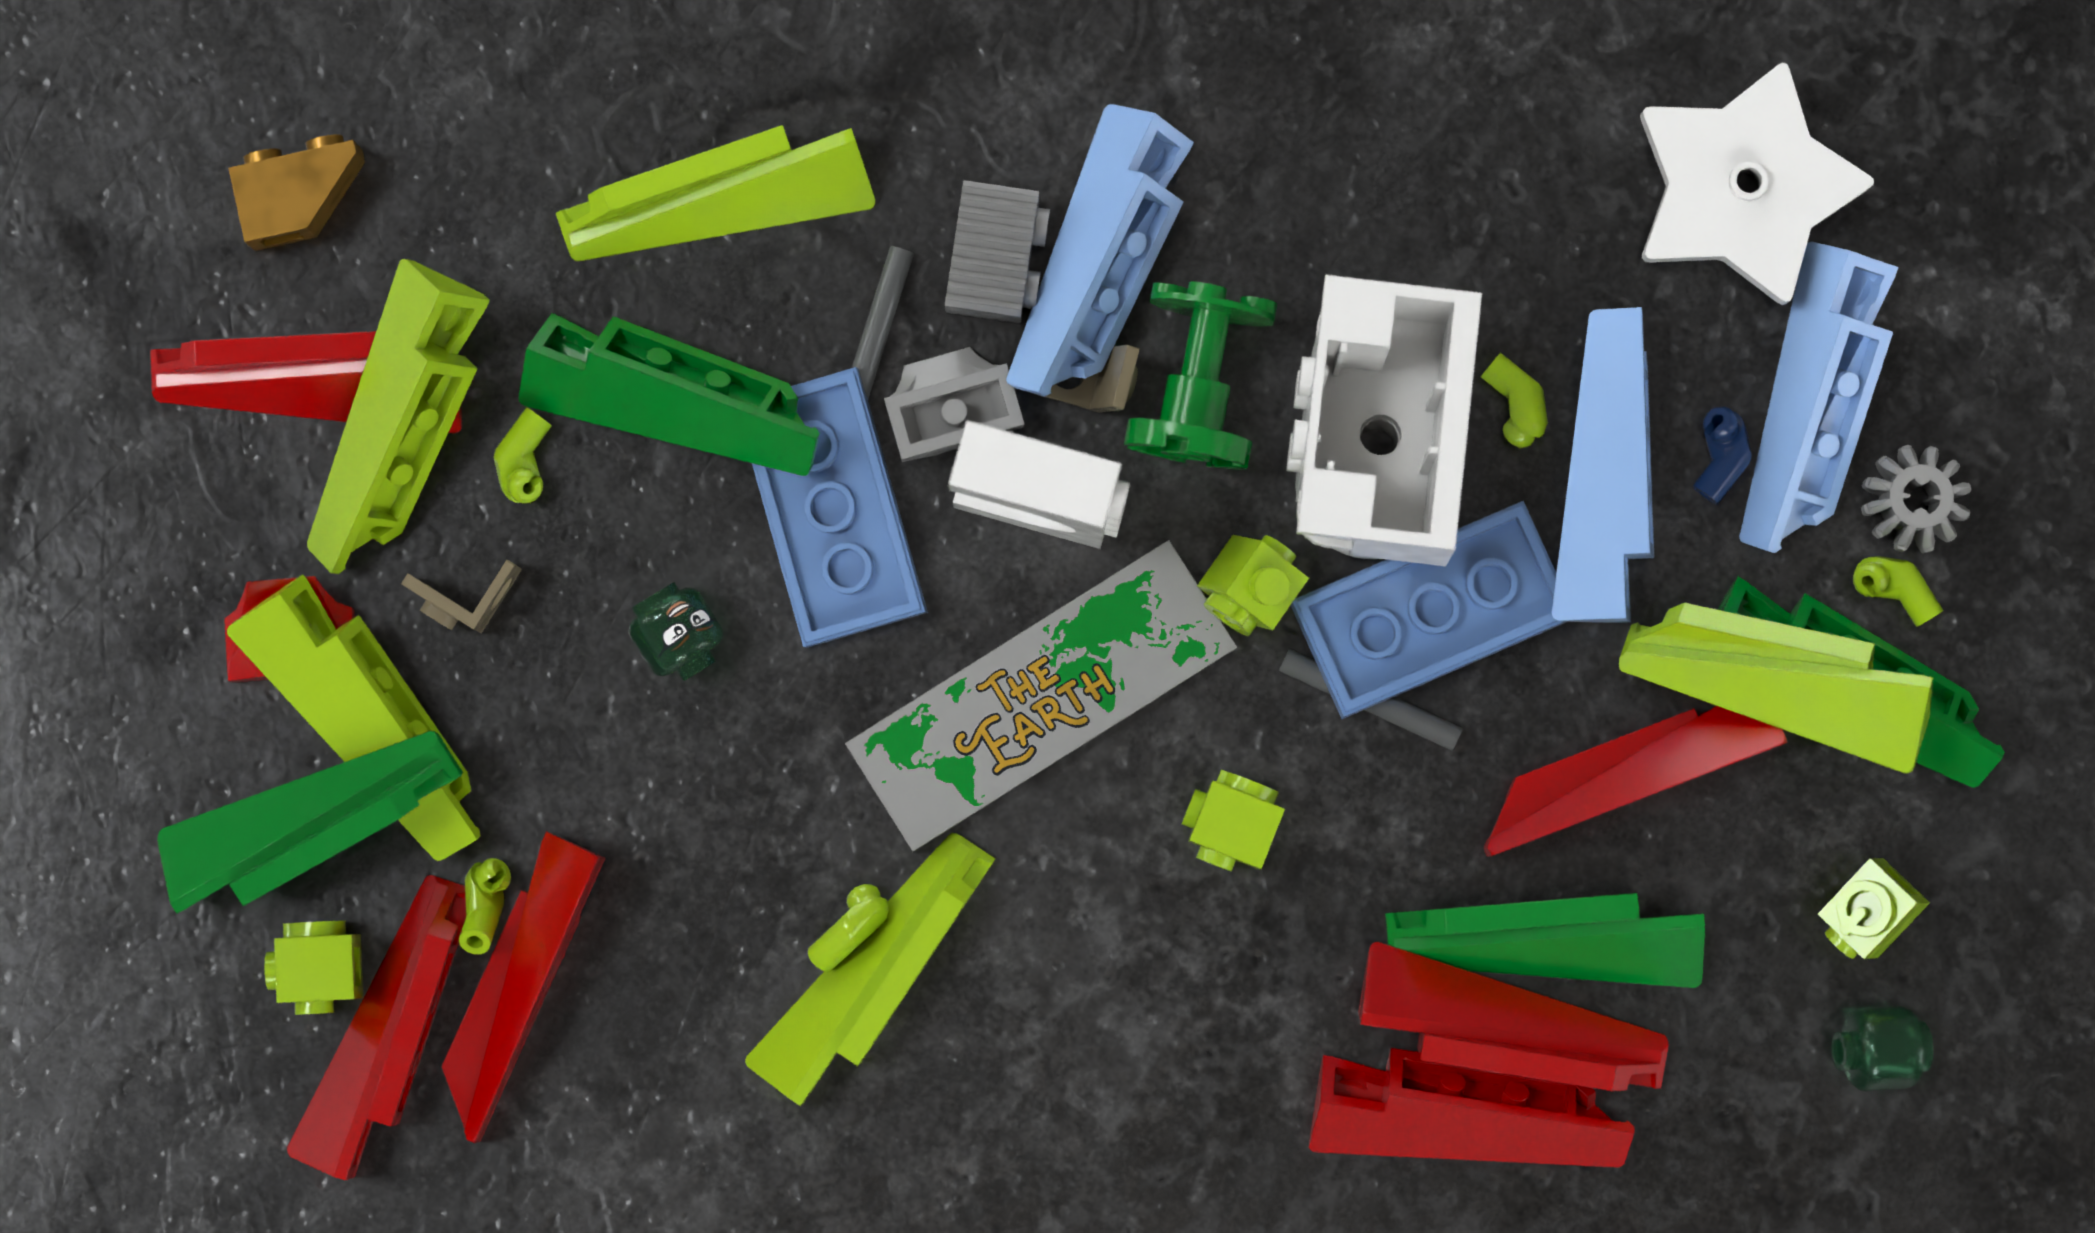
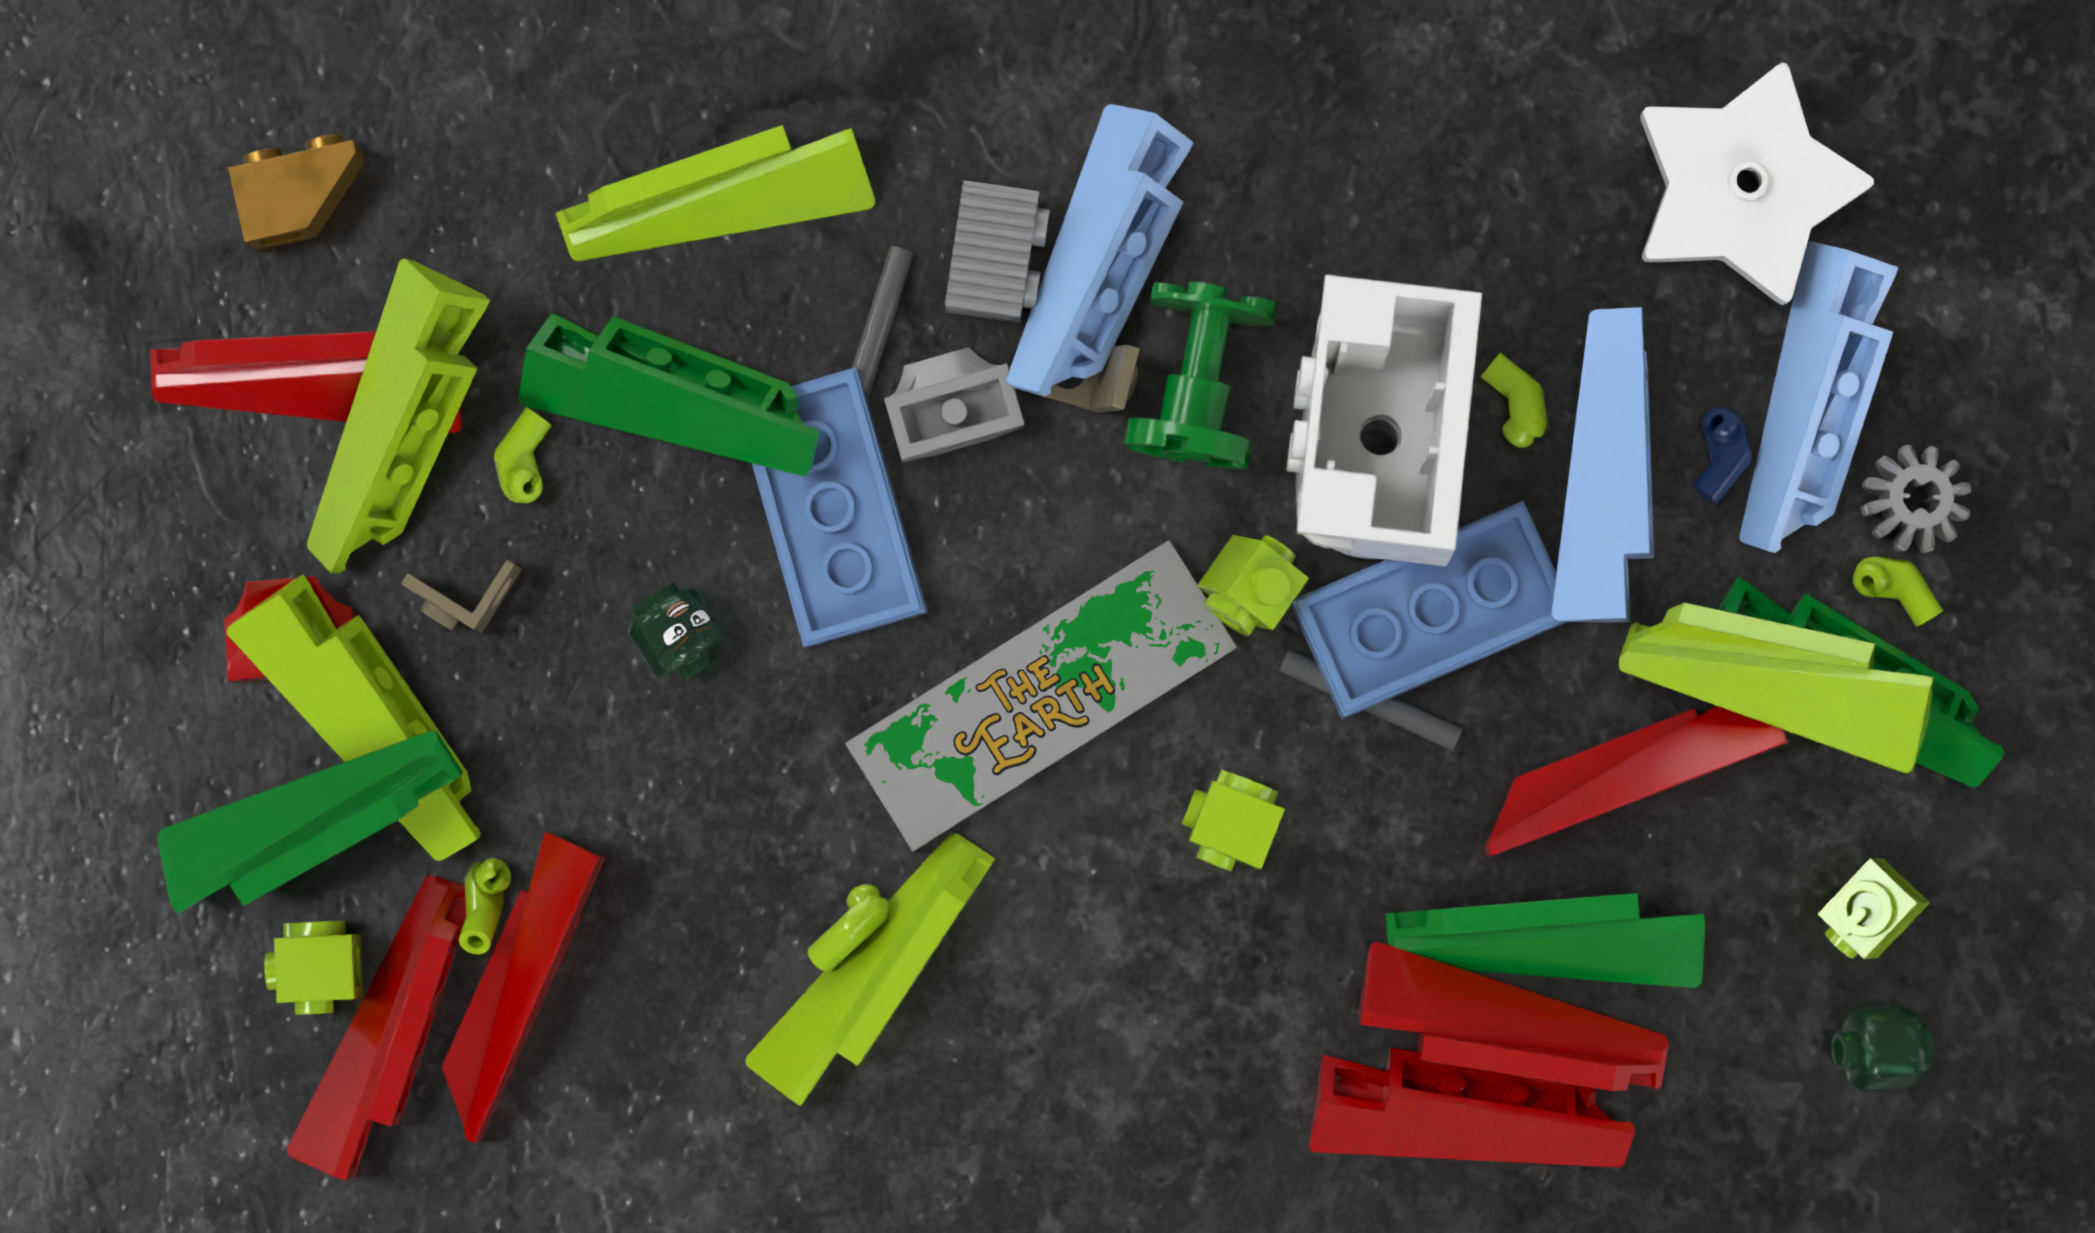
(1038, 485): white arch -> none

